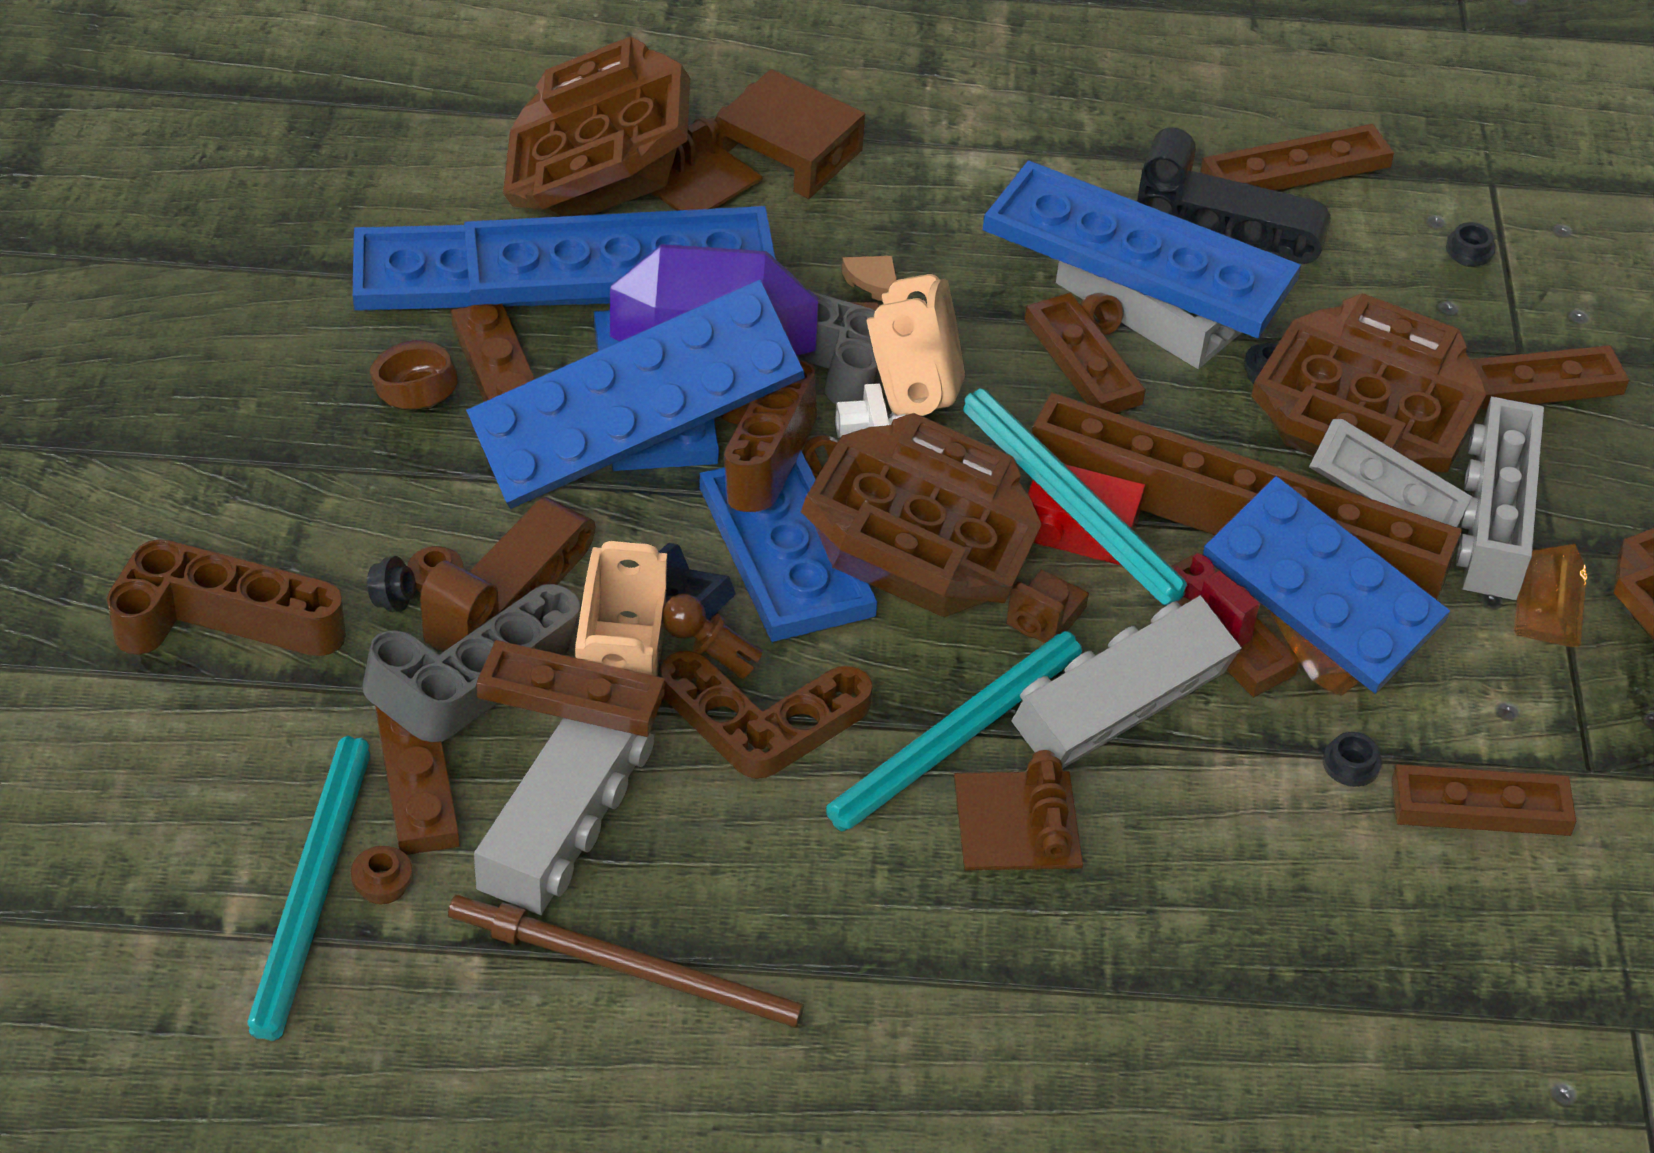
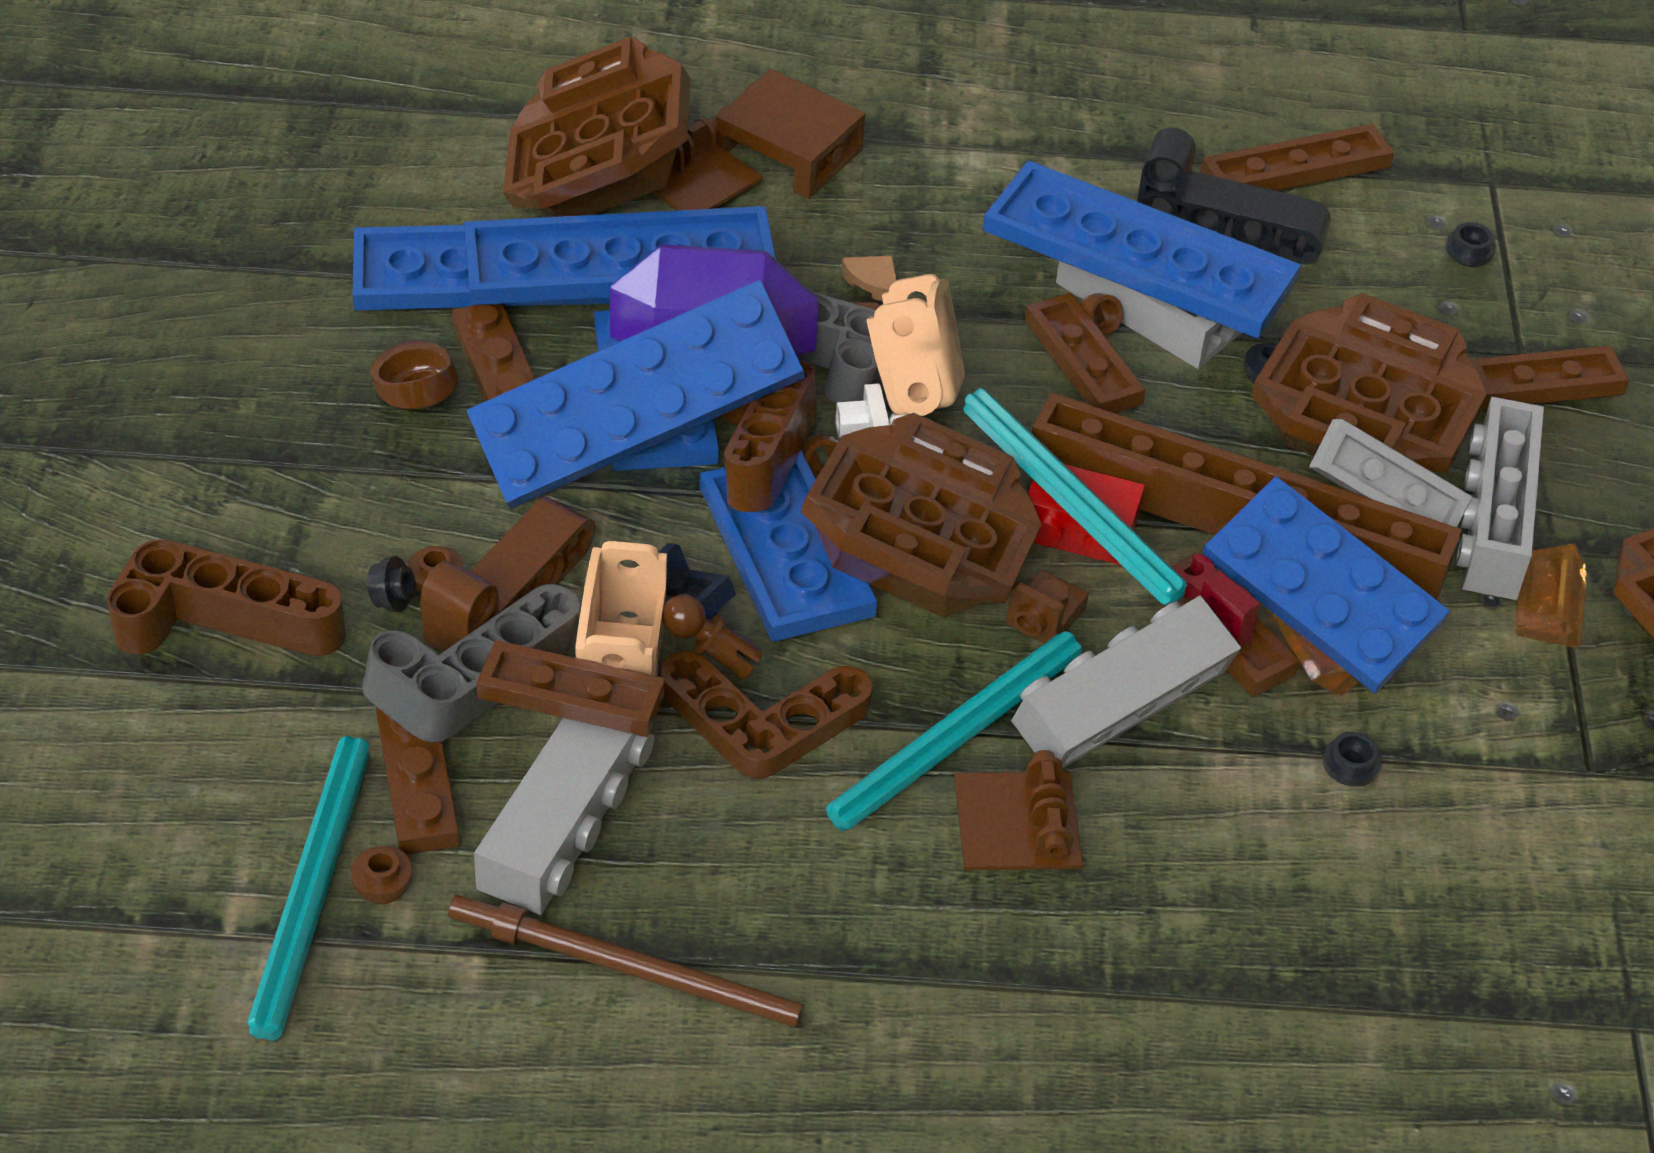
(1483, 800): reddish brown plate -> none

